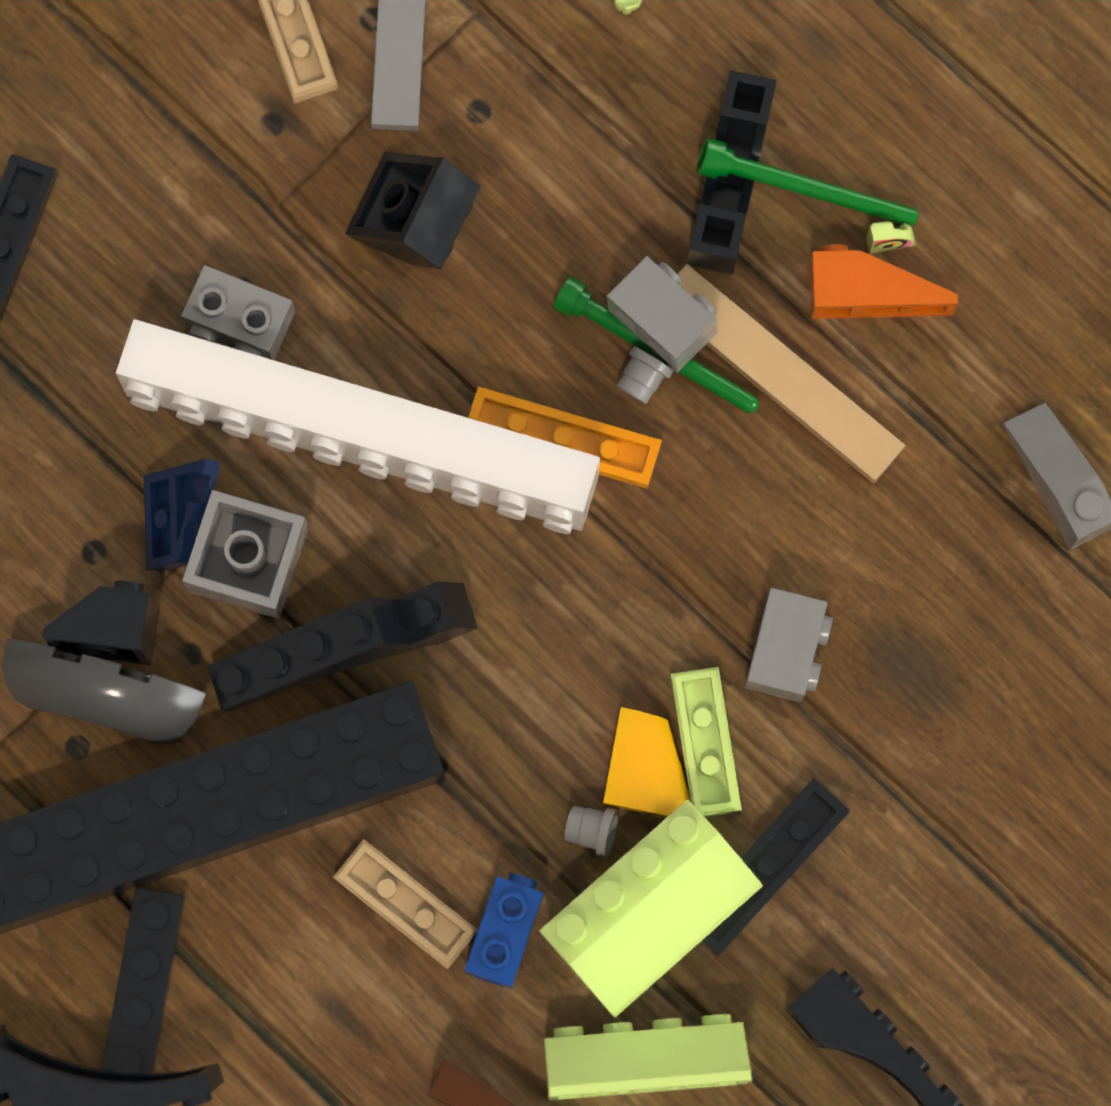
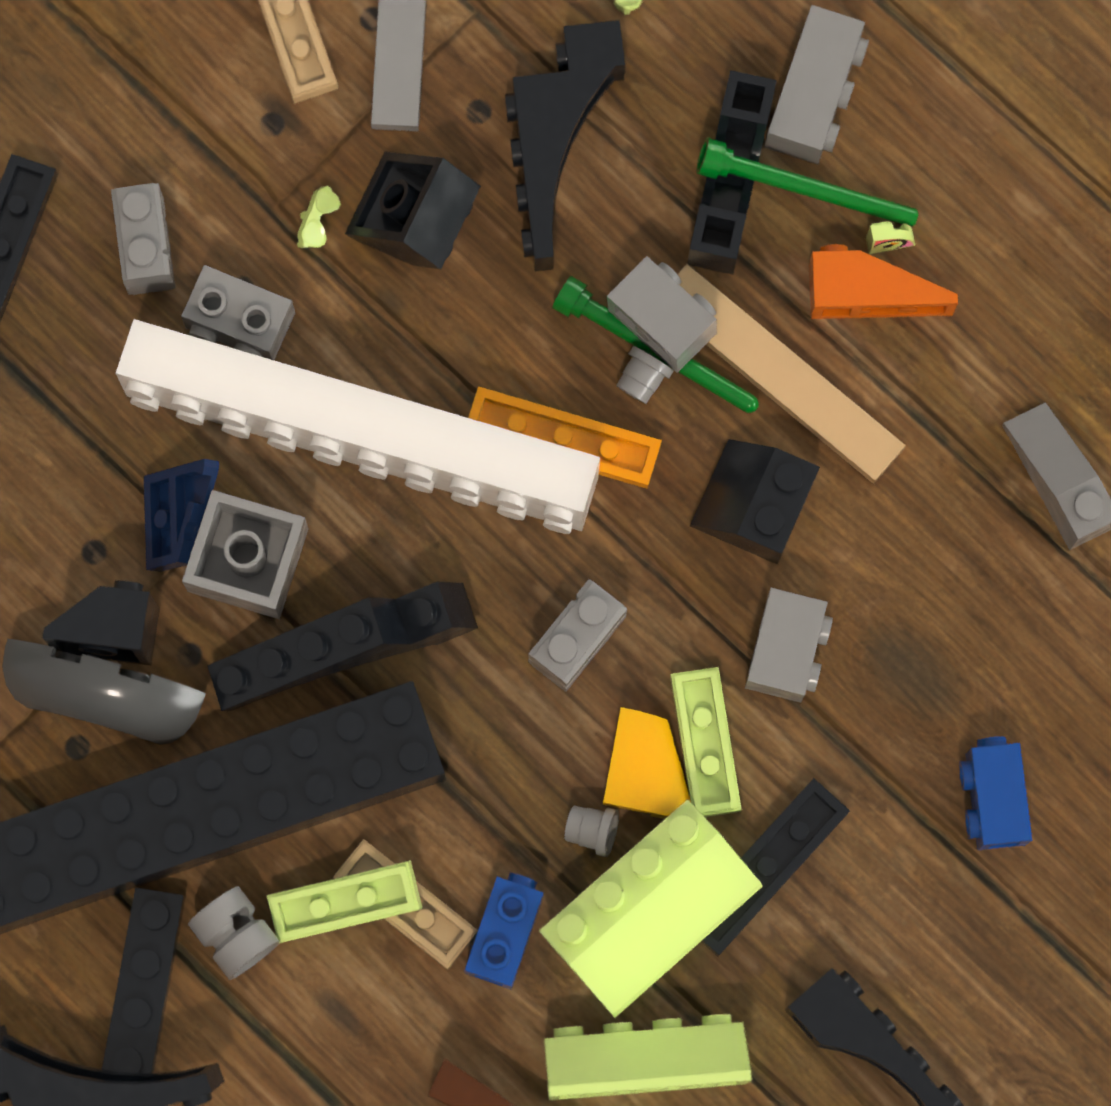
(143, 239): none -> light grey brick
(233, 932): none -> light grey wheel
(311, 231): none -> yellowish green piece
(344, 901): none -> yellowish green tile
(549, 117): none -> black arch
(577, 635): none -> light grey brick
(755, 498): none -> black slope
(817, 85): none -> light grey brick
(997, 794): none -> blue brick

